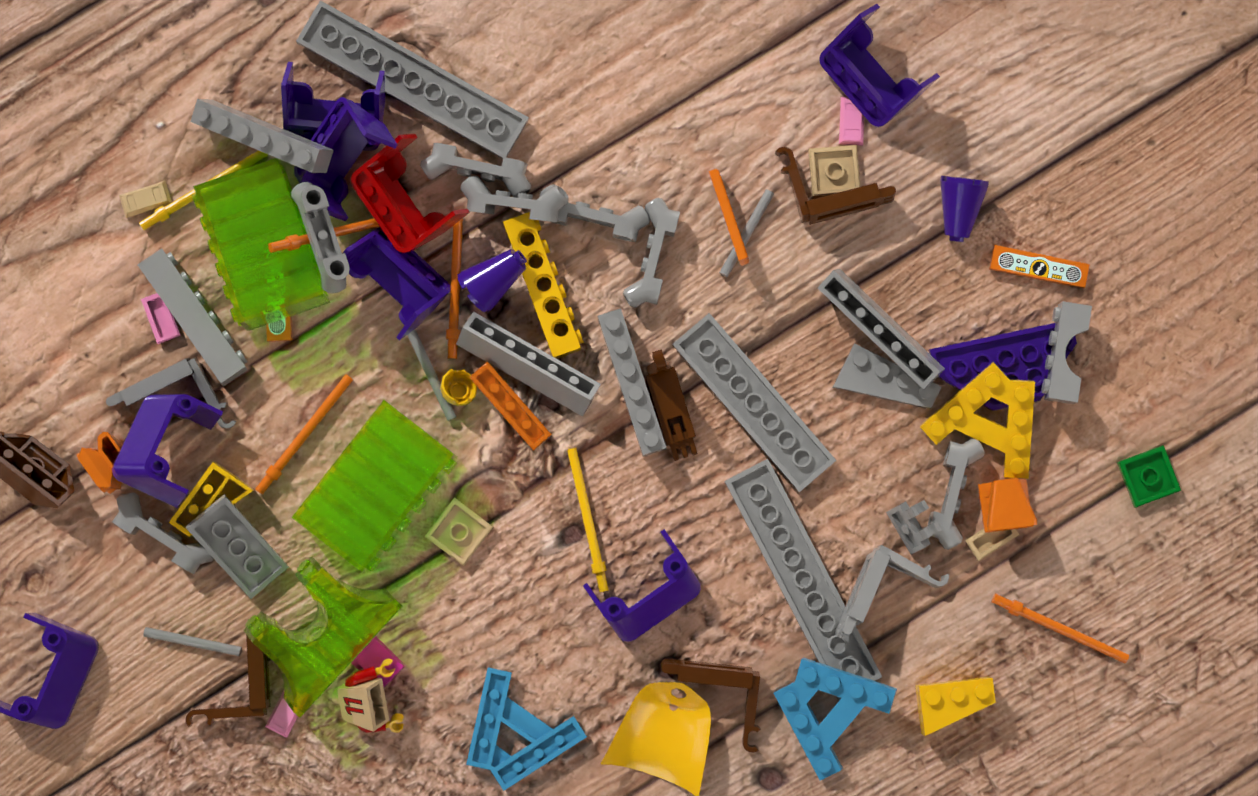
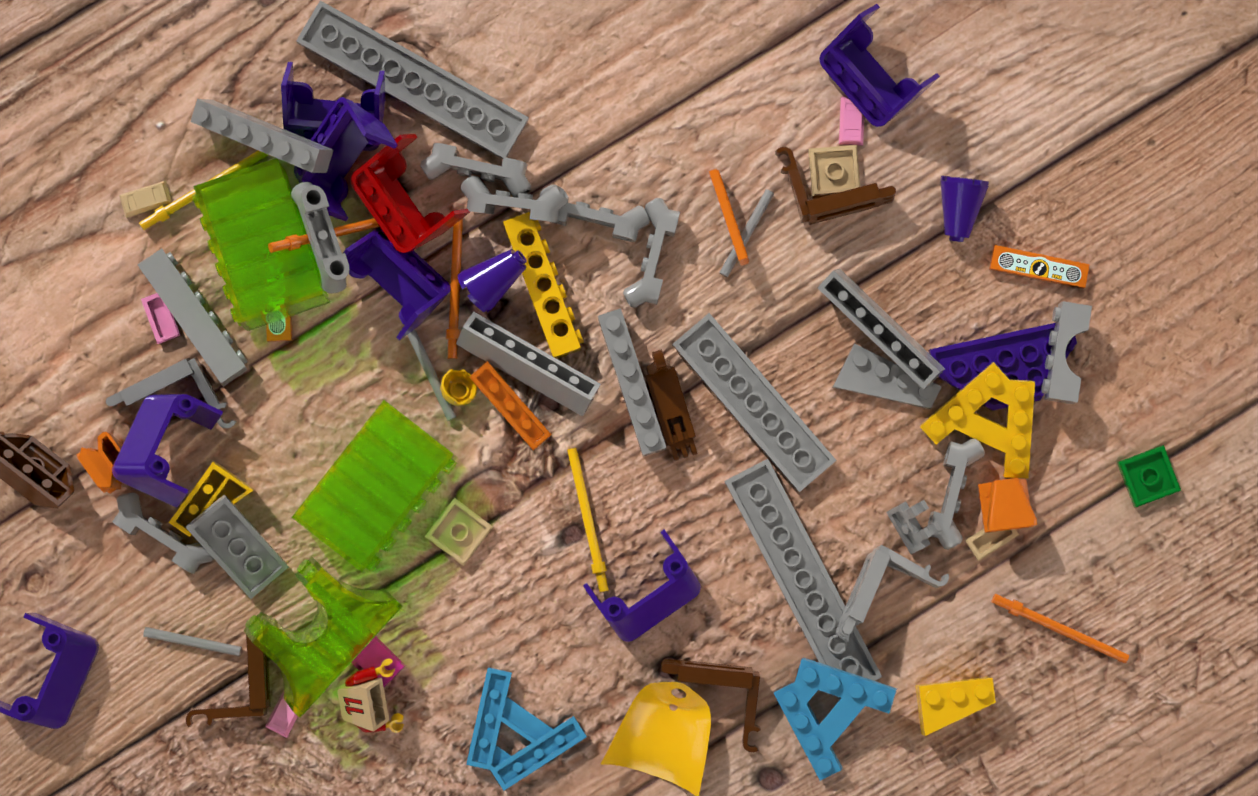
(274, 471): orange bar -> none

